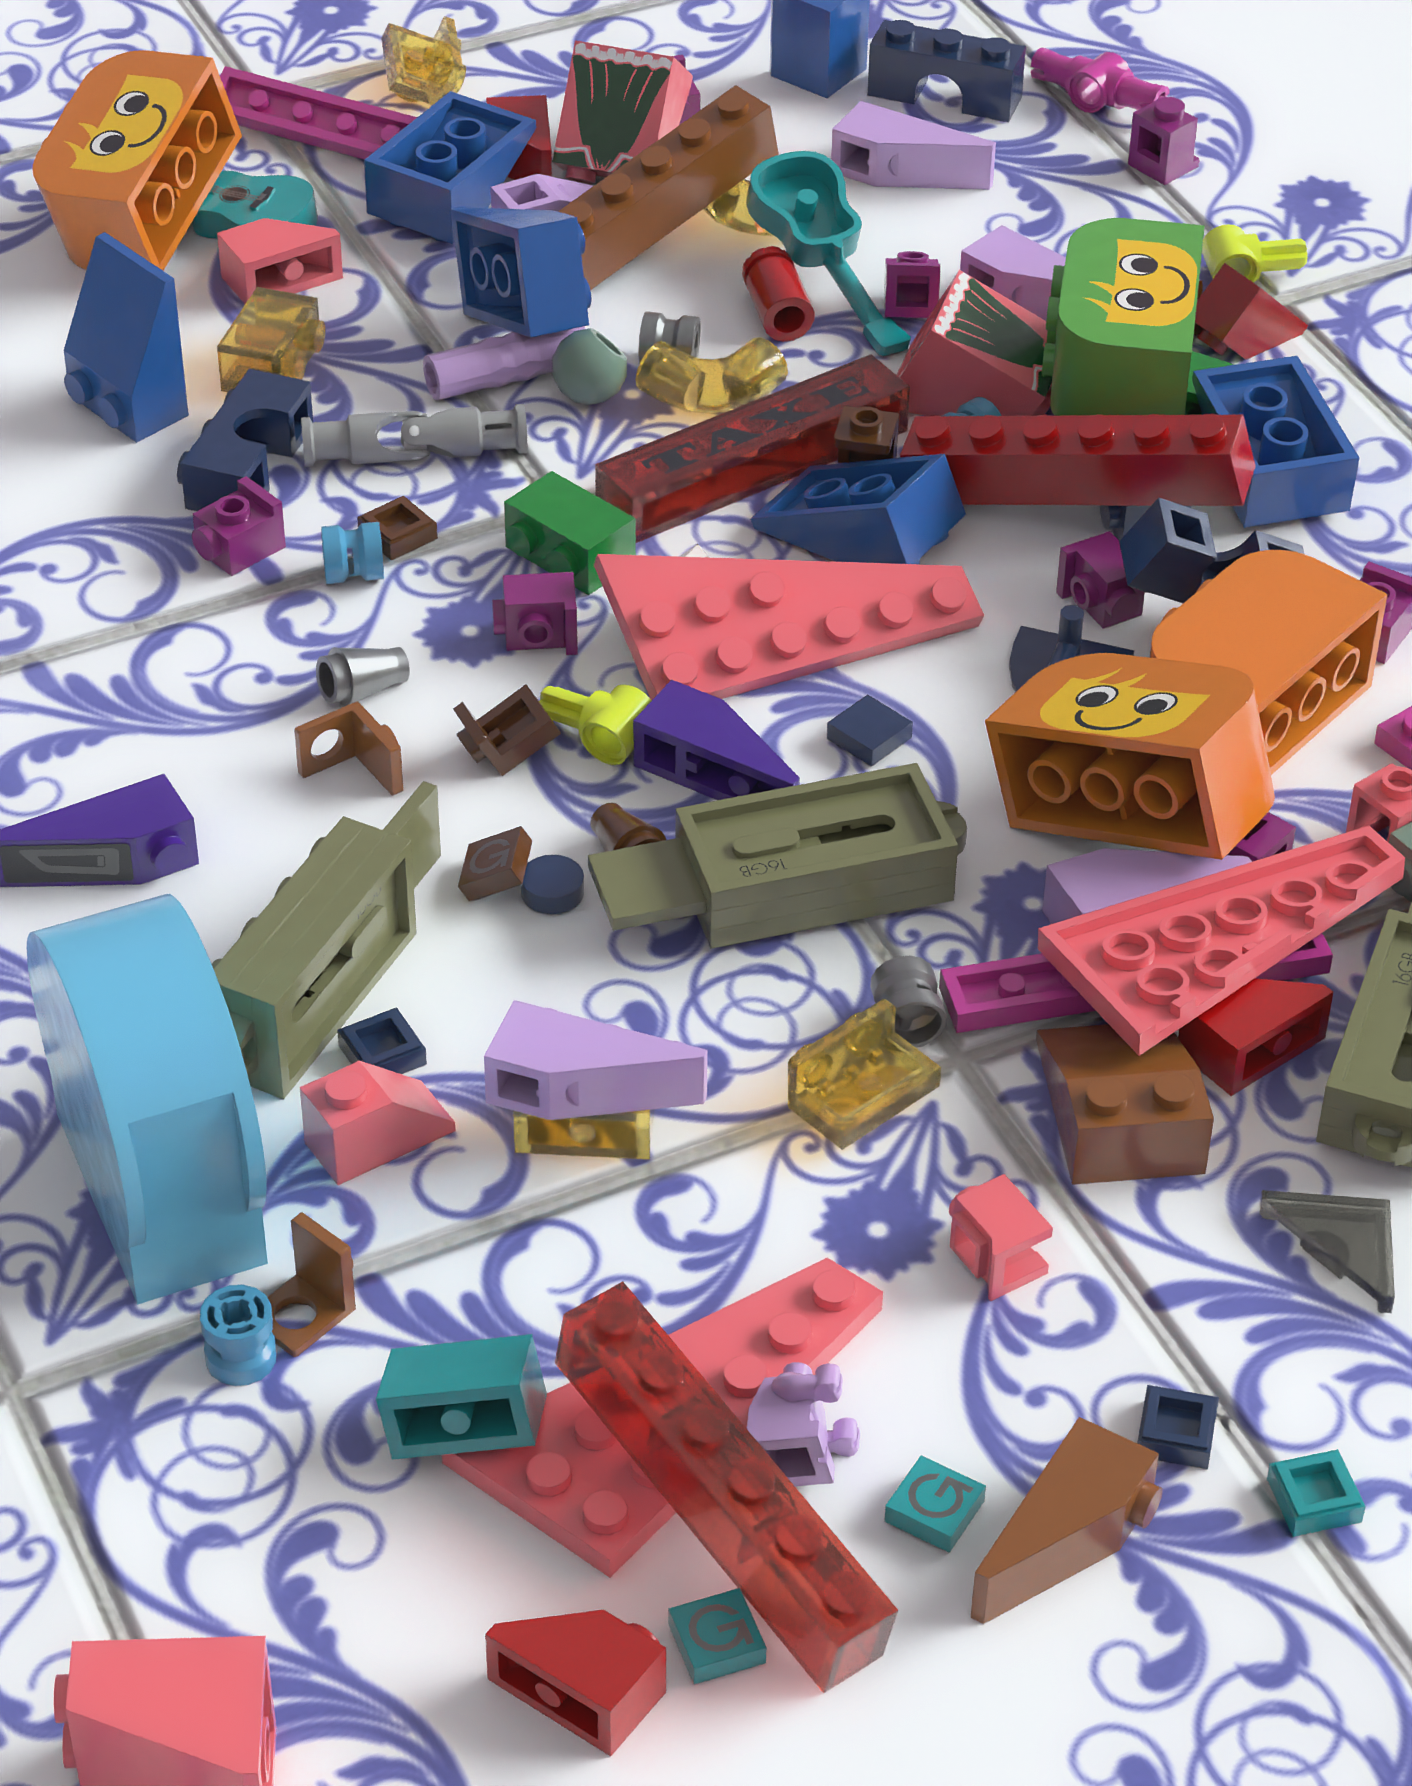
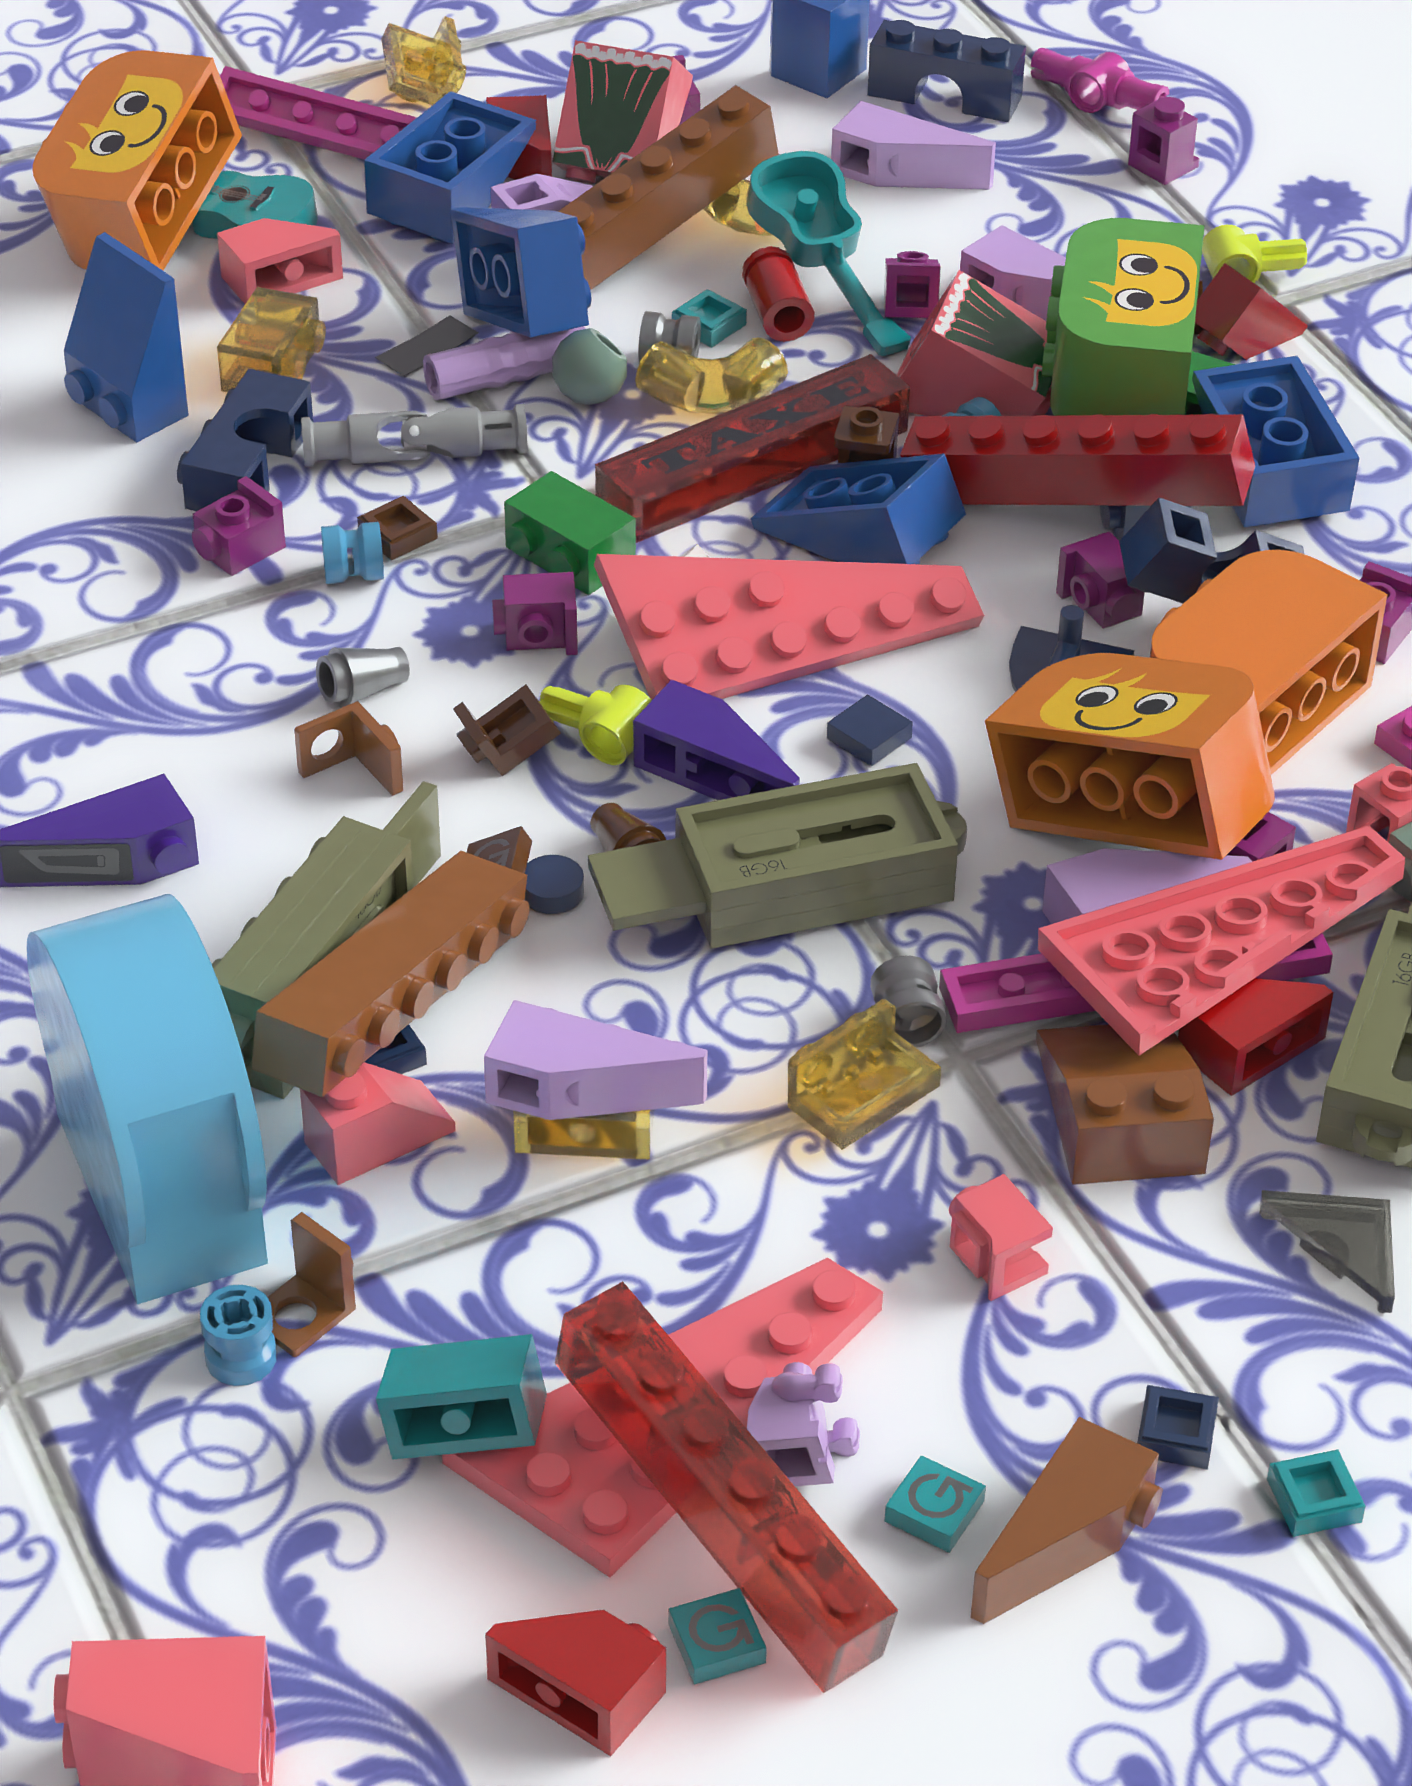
(388, 973): none -> dark orange brick
(440, 337): none -> dark grey sticker
(717, 316): none -> teal tile

